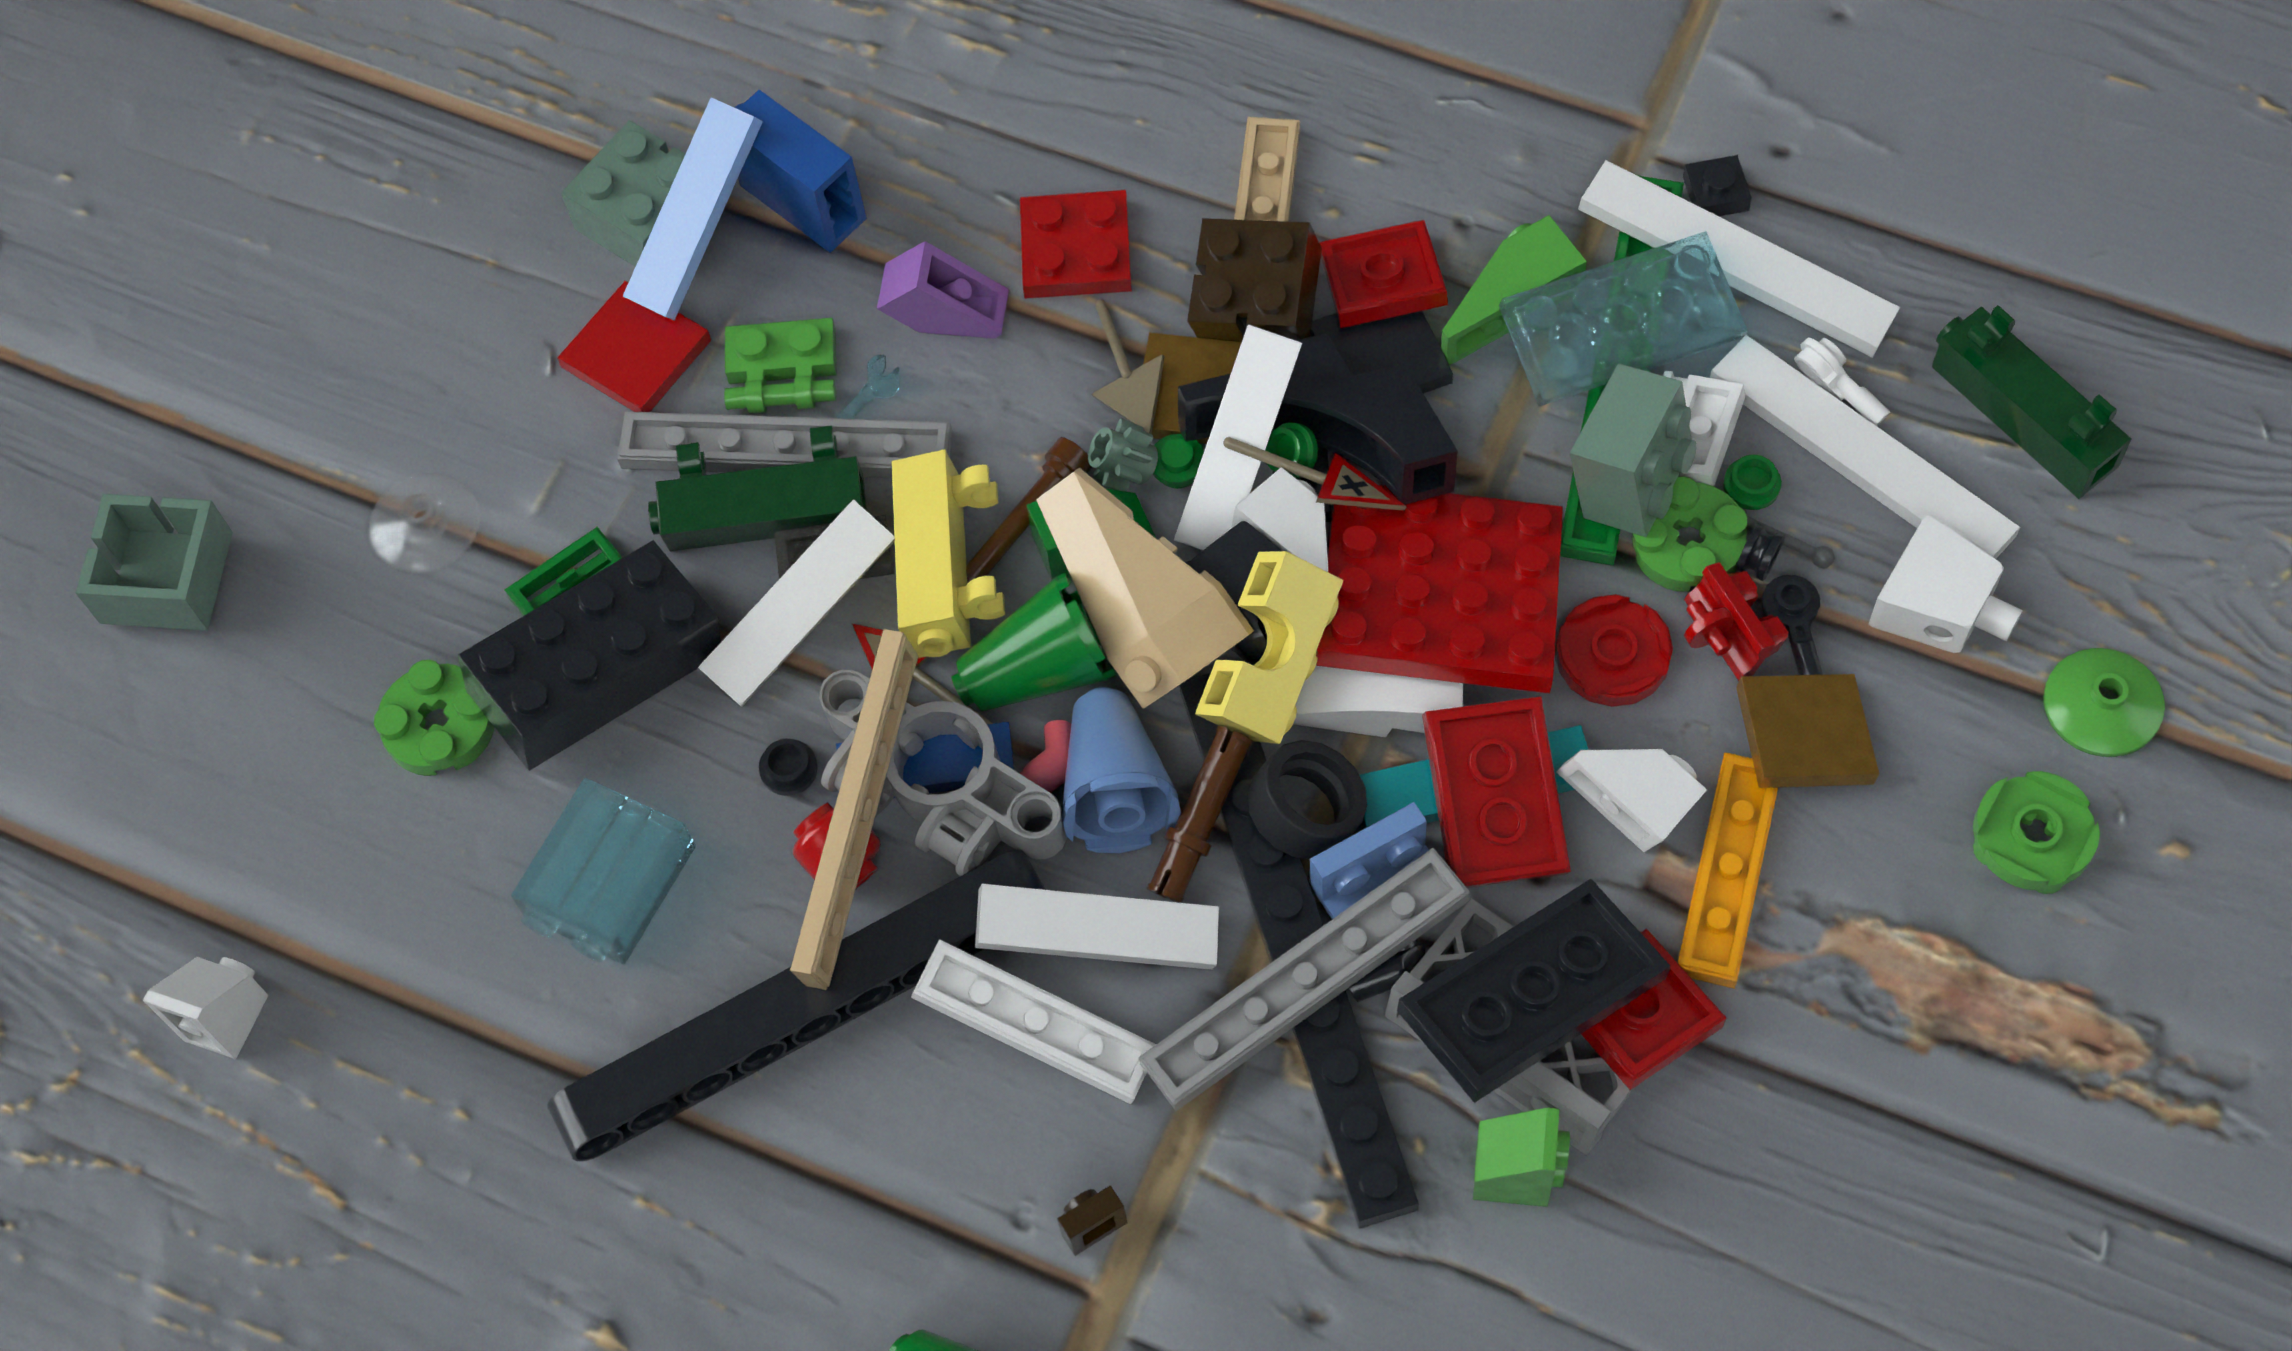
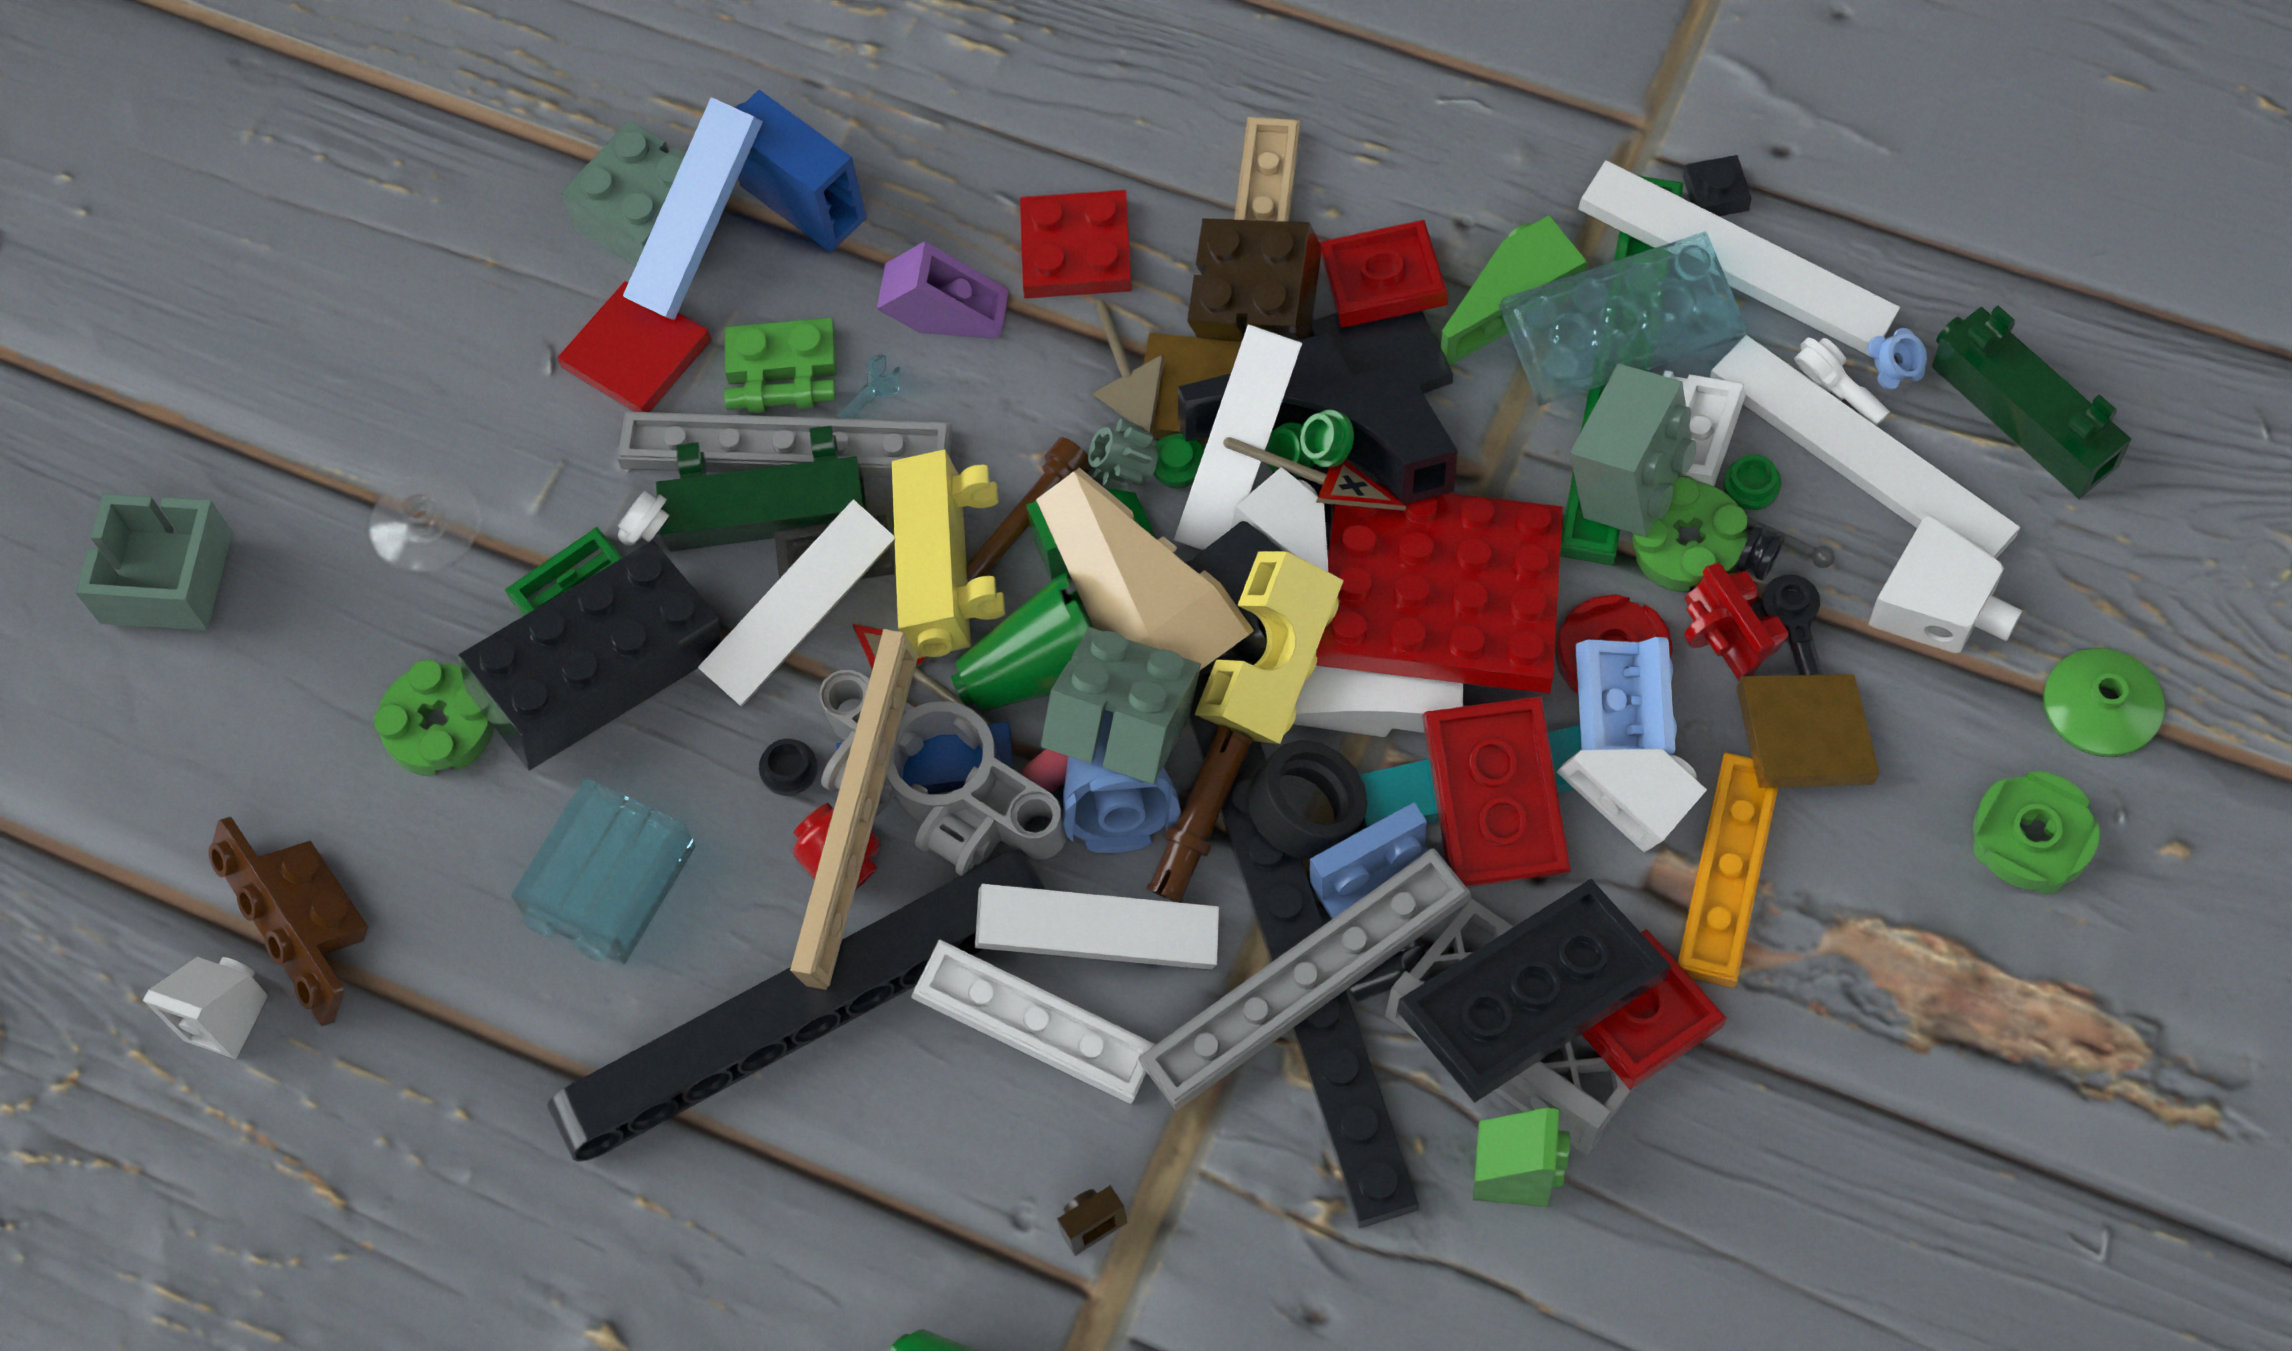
(295, 909): none -> reddish brown bracket
(642, 519): none -> white plate
(1143, 688): none -> sand green piece
(1327, 438): none -> green plate
(1625, 695): none -> light blue bracket
(1910, 356): none -> light blue plate

